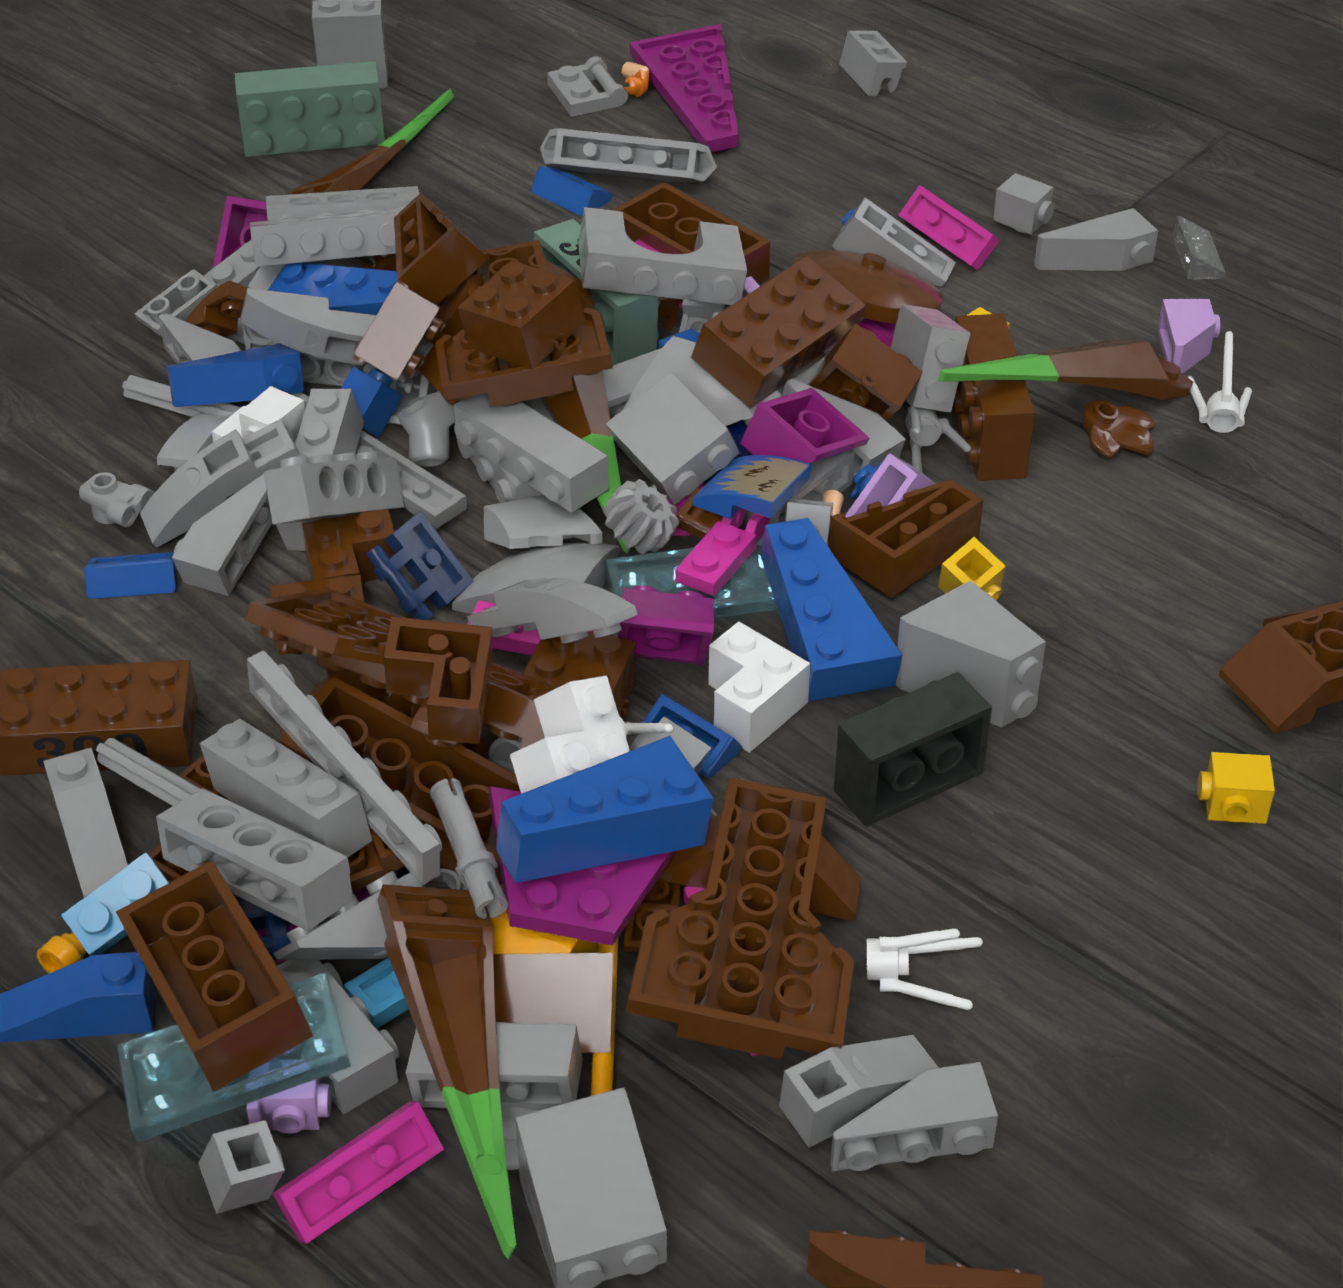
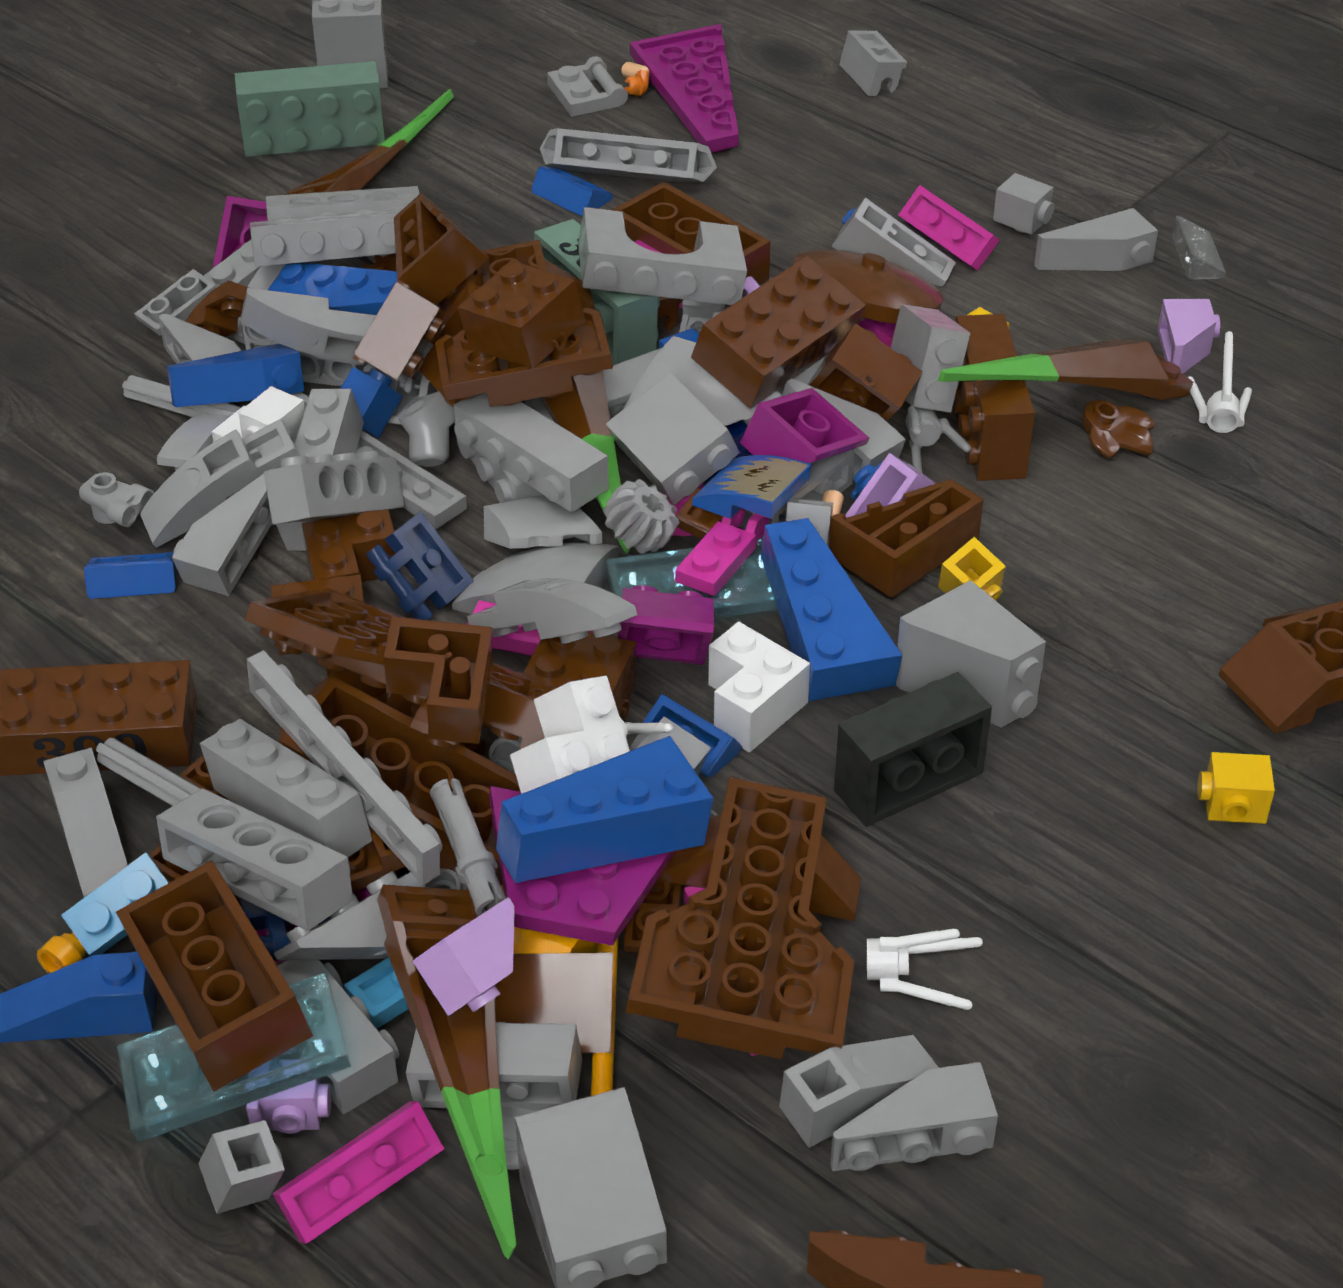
(471, 960): none -> lavender slope

